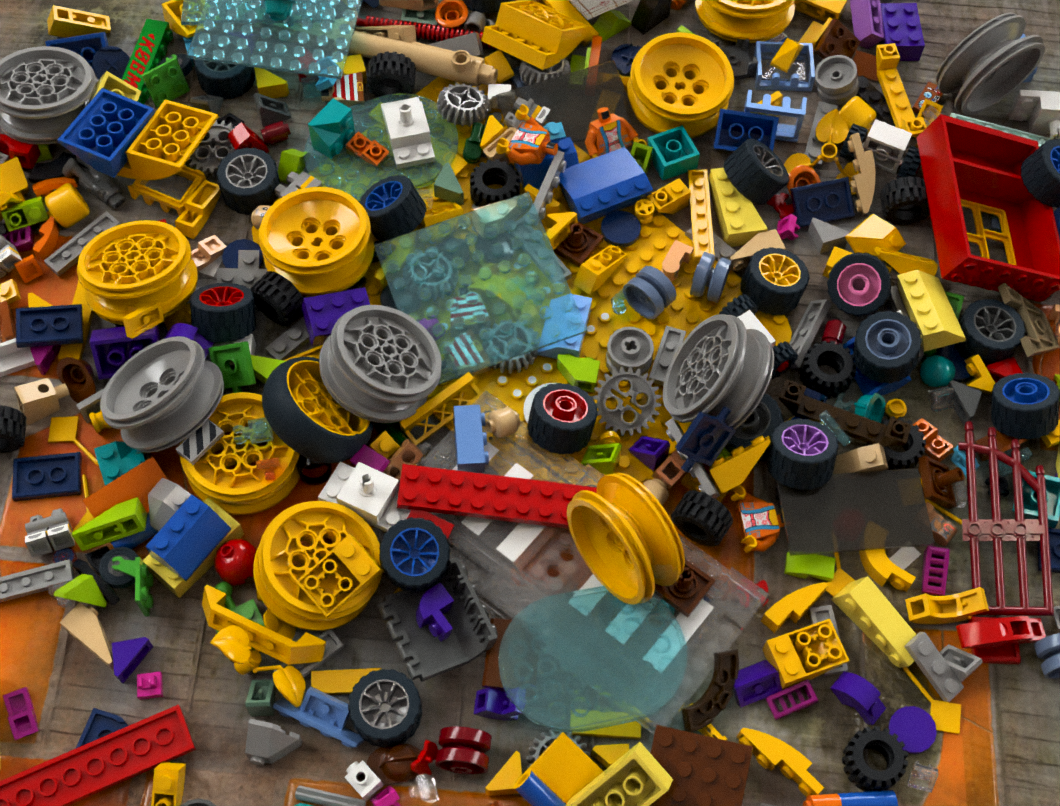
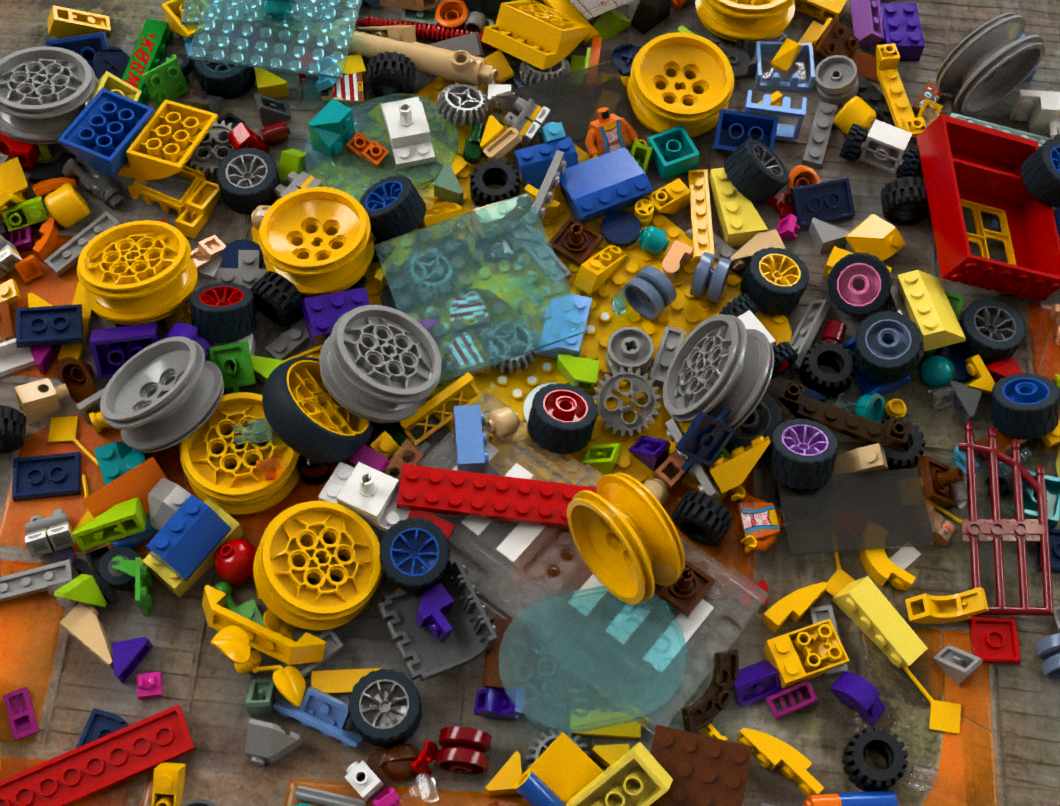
(137, 322): yellow slope -> none
(200, 442): light grey tile -> none
(340, 576): yellow slope -> none
(528, 143): torso -> none
(559, 226): yellow slope -> none
(609, 438): yellow plate -> none
(653, 240): none -> teal head
(810, 565): lime slope -> none
(829, 129): yellow plant -> none
(829, 421): clear light blue plate -> none
(863, 182): tan slope -> none
(906, 263): yellow slope -> none
(914, 728): dark purple tile -> none
(934, 666): light grey plate -> none
(935, 445): orange slope -> none
(935, 556): magenta slope -> none
(1000, 632): red slope -> none
(1039, 334): dark tan wing -> none

